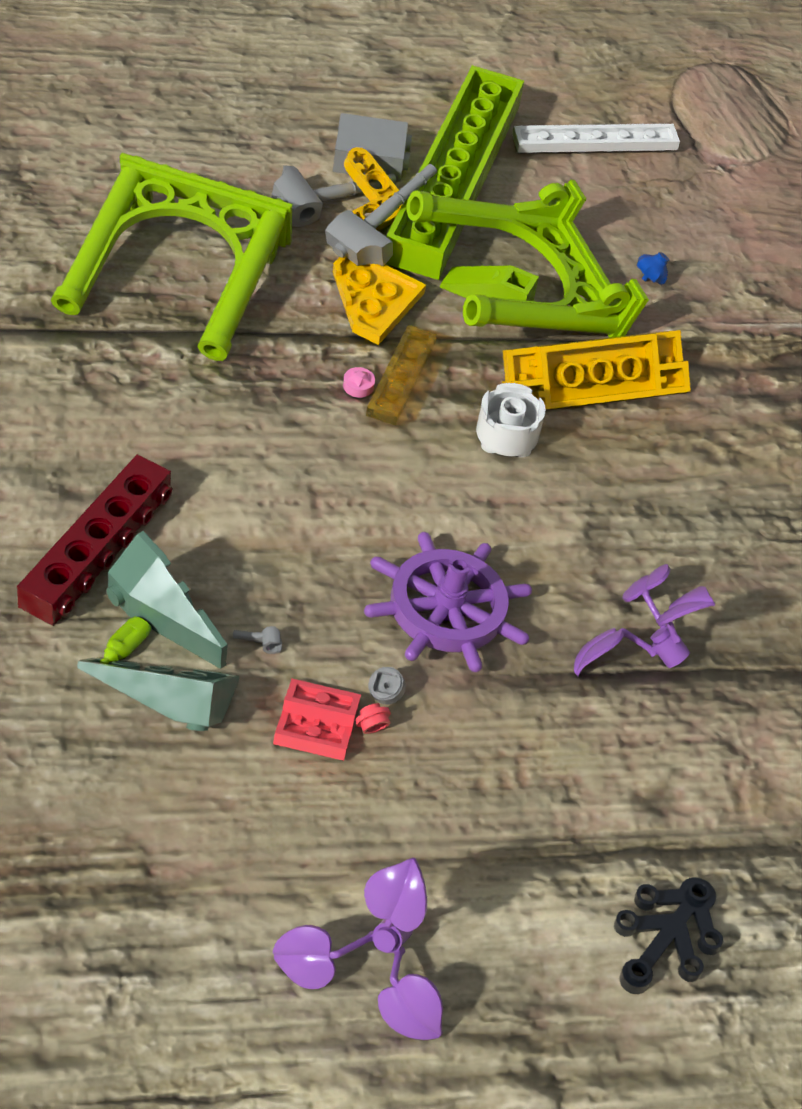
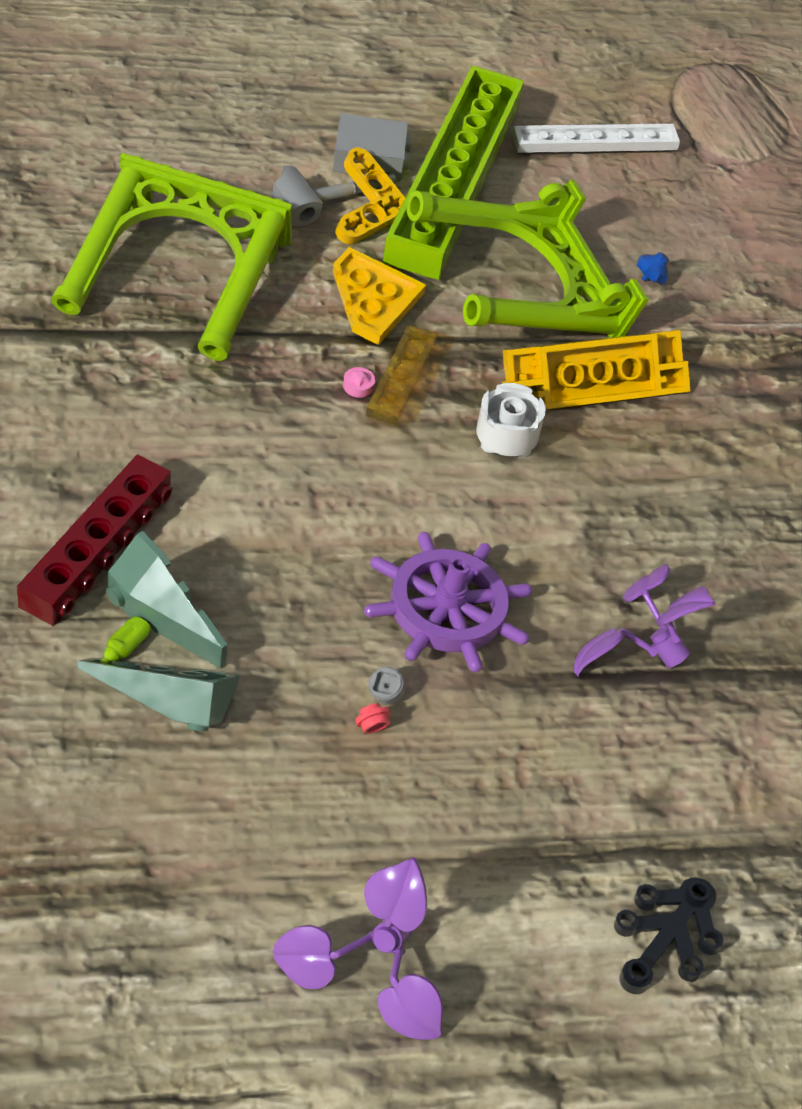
(269, 637): light grey hand -> none
(317, 719): coral slope -> none
(359, 238): light grey piece -> none
(491, 281): lime slope -> none

